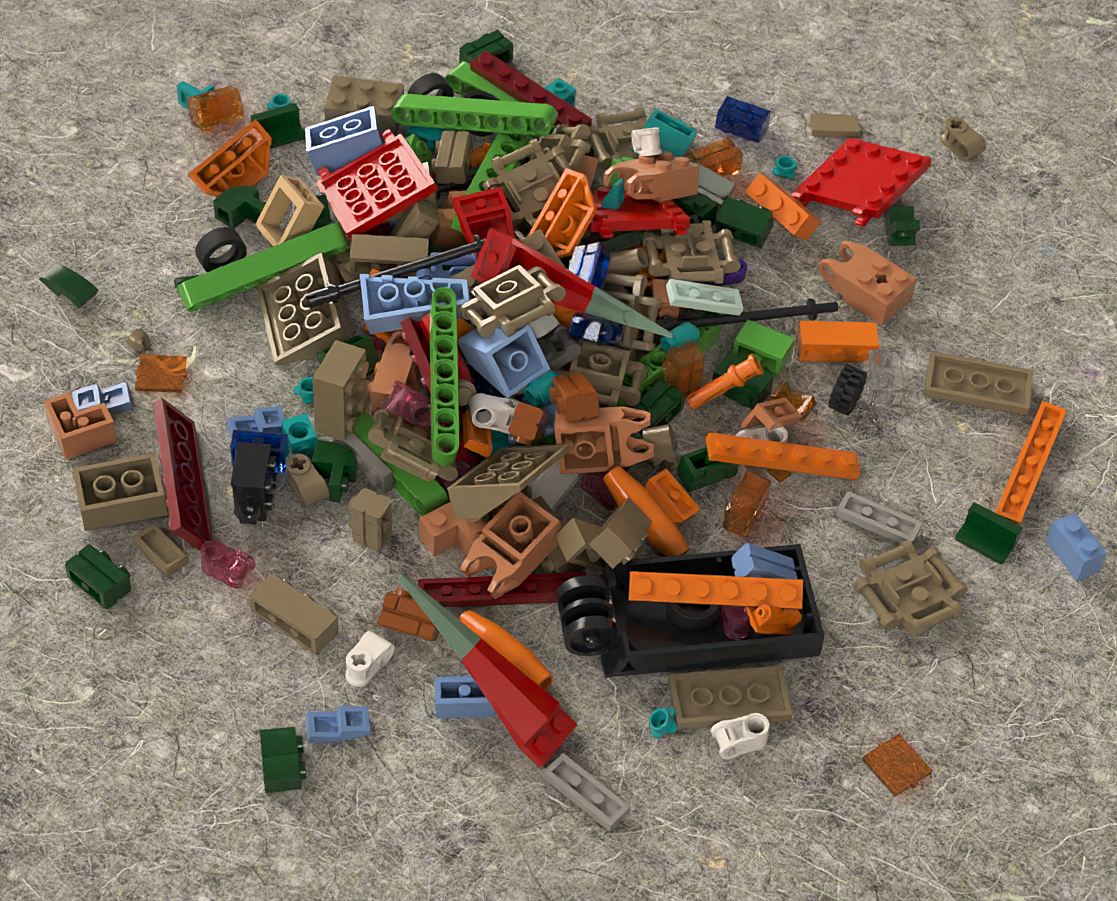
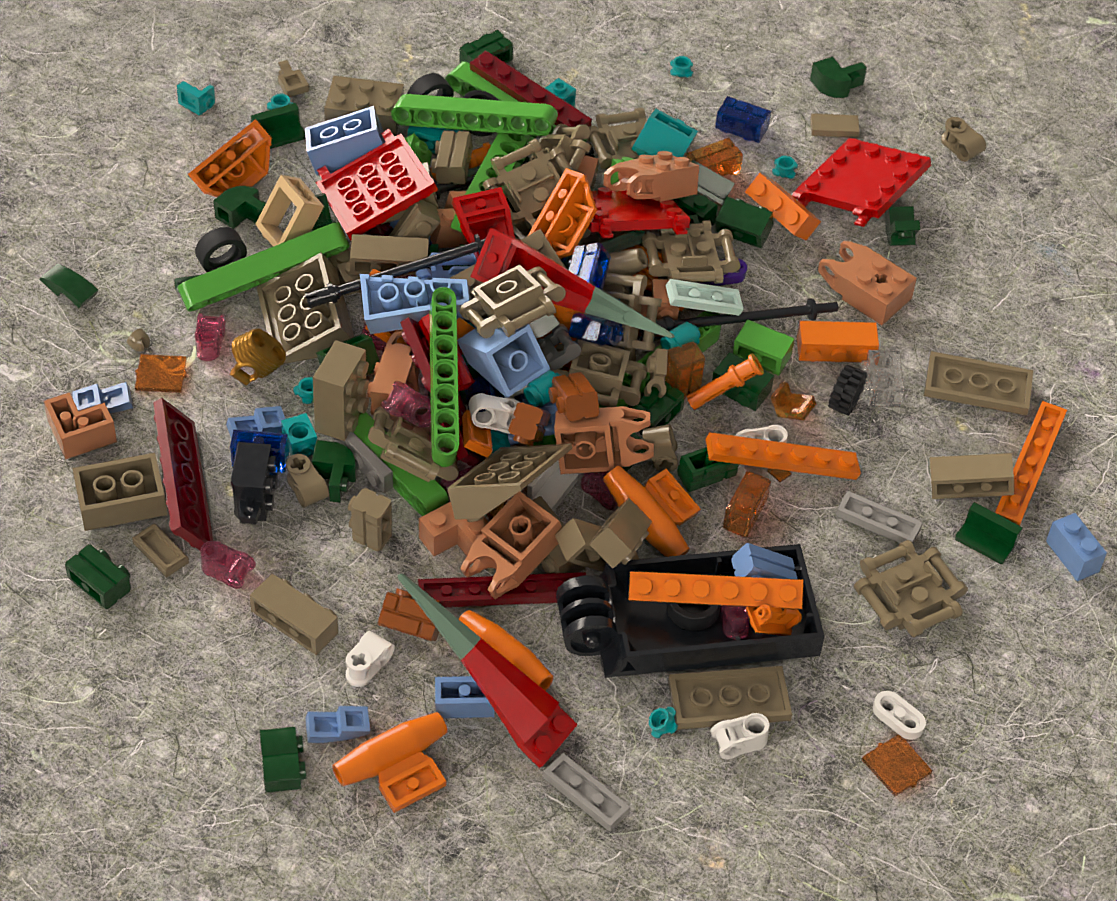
(209, 336): none -> clear pink piece
(215, 108): clear orange brick -> none
(258, 351): none -> pearl gold piece
(291, 81): none -> dark tan plate
(398, 761): none -> orange plate
(465, 392): dark tan plate -> none
(615, 196): teal slope -> none
(646, 141): white piece -> none
(657, 367): none -> dark tan plate
(681, 67): none -> teal plate
(772, 414): nougat panel -> none
(834, 80): none -> dark green brick
(900, 716): none -> white plate
(972, 476): none -> dark tan brick

